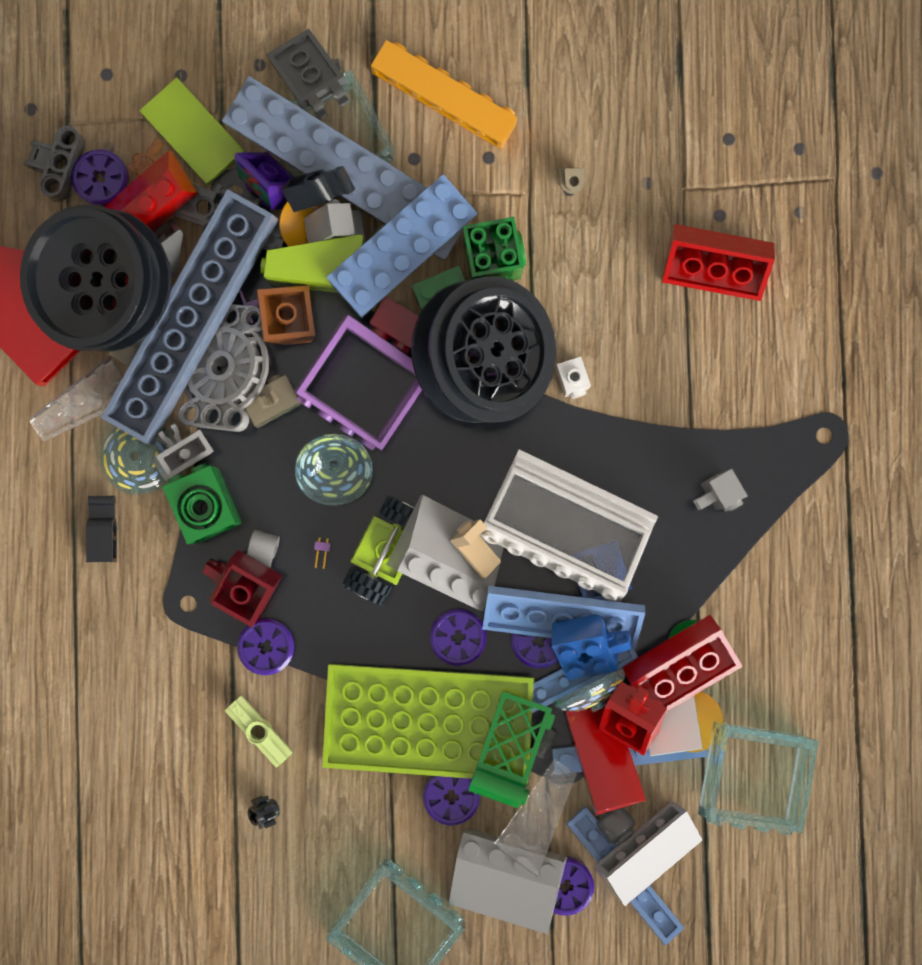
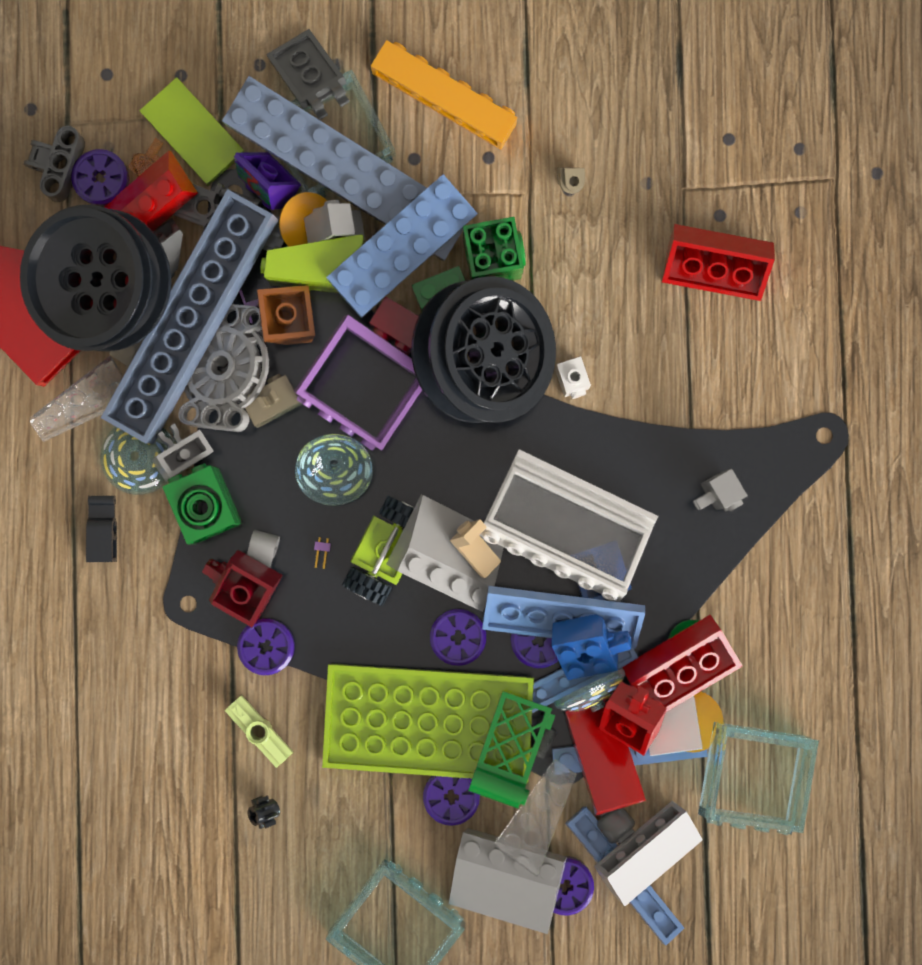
(317, 188): black piece -> none

